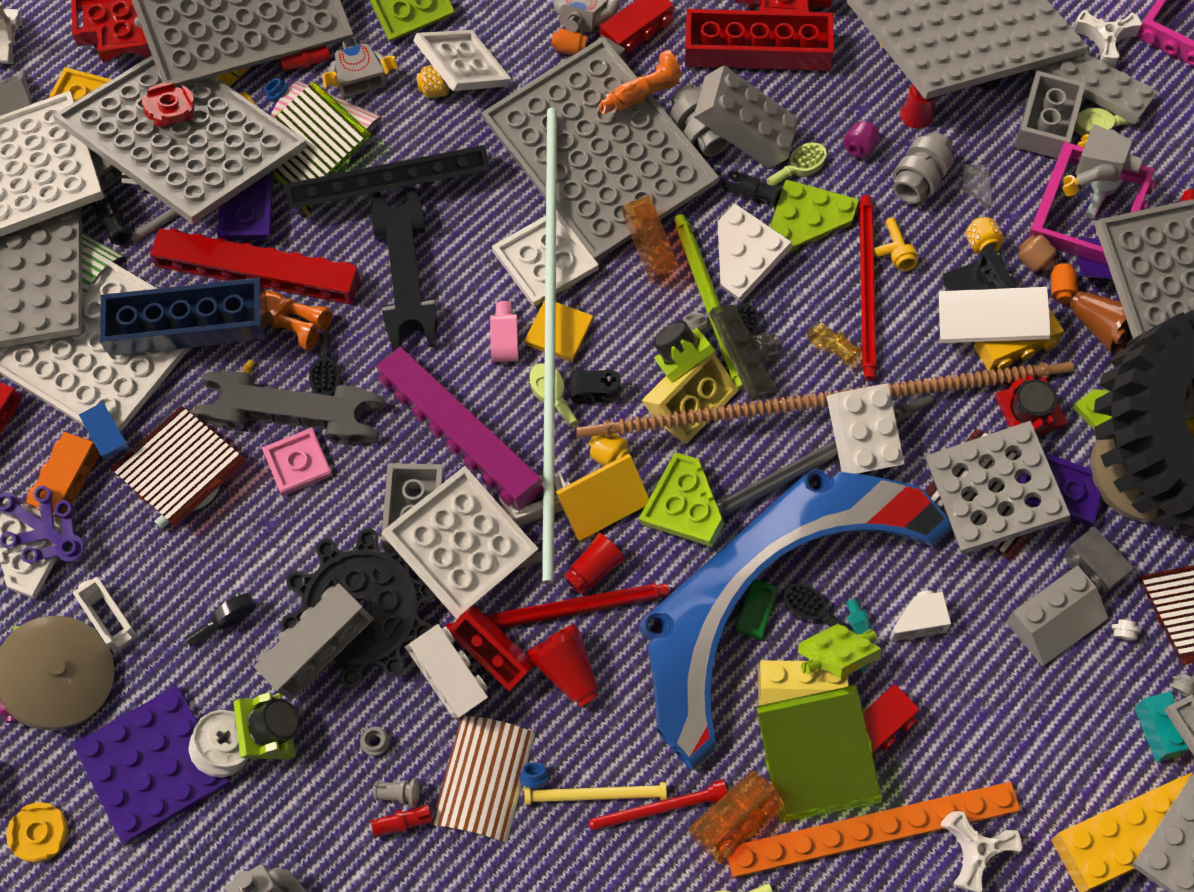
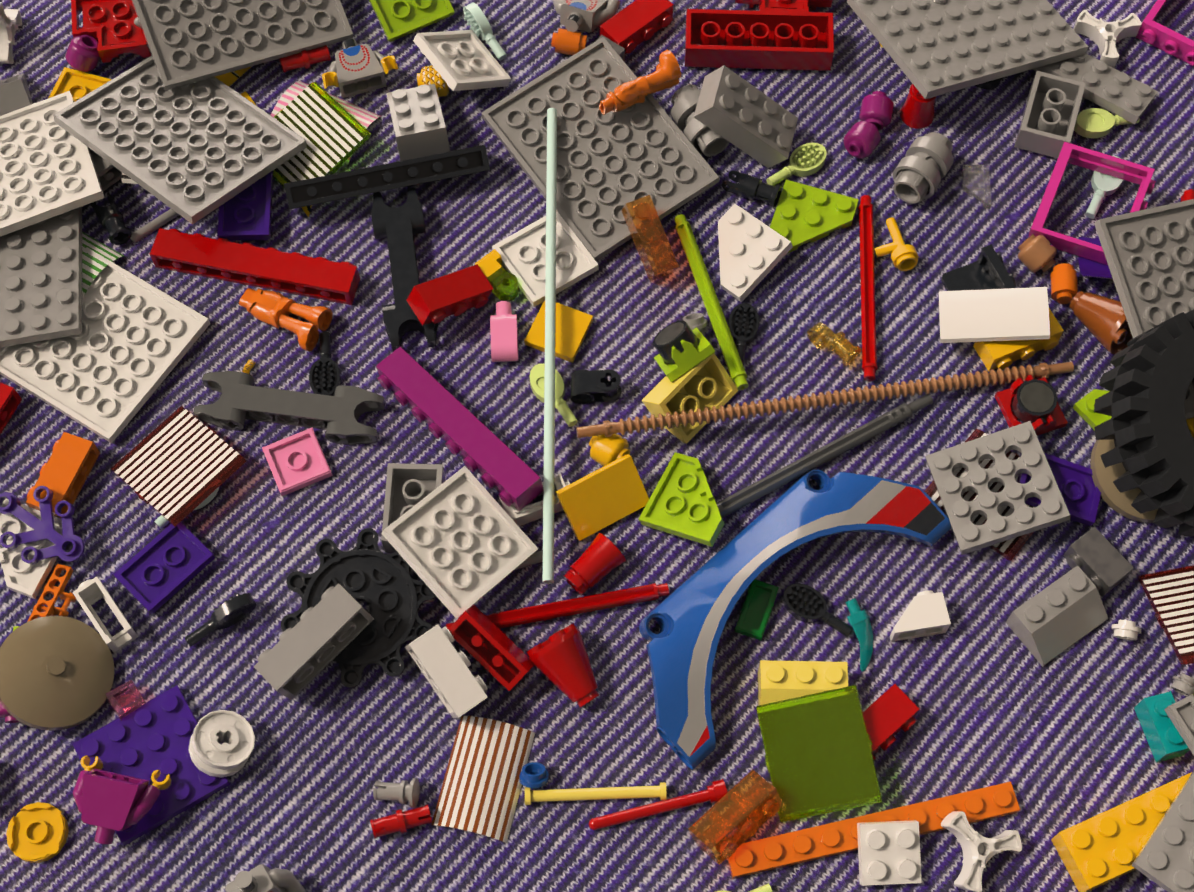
(51, 610): none -> orange piece
(83, 53): none -> magenta head
(103, 430): blue tile -> none
(113, 799): none -> magenta torso
(125, 699): none -> clear pink plate
(164, 566): none -> dark purple plate
(178, 110): red plate -> none
(183, 317): dark blue brick -> none
(271, 725): piece -> none
(275, 89): blue plate -> none
(368, 735): light grey plate -> none
(418, 122): none -> light grey brick
(450, 295): none -> red brick
(482, 28): none -> light aqua piece
(503, 283): none -> clear neon green leg
(748, 351): clear smoke plate -> none
(838, 651): lime plate -> none
(865, 429): white brick -> none
(877, 109): none -> magenta head
(889, 852): none -> white plate
(983, 233): yellow head -> none
(1102, 159): light grey torso -> none

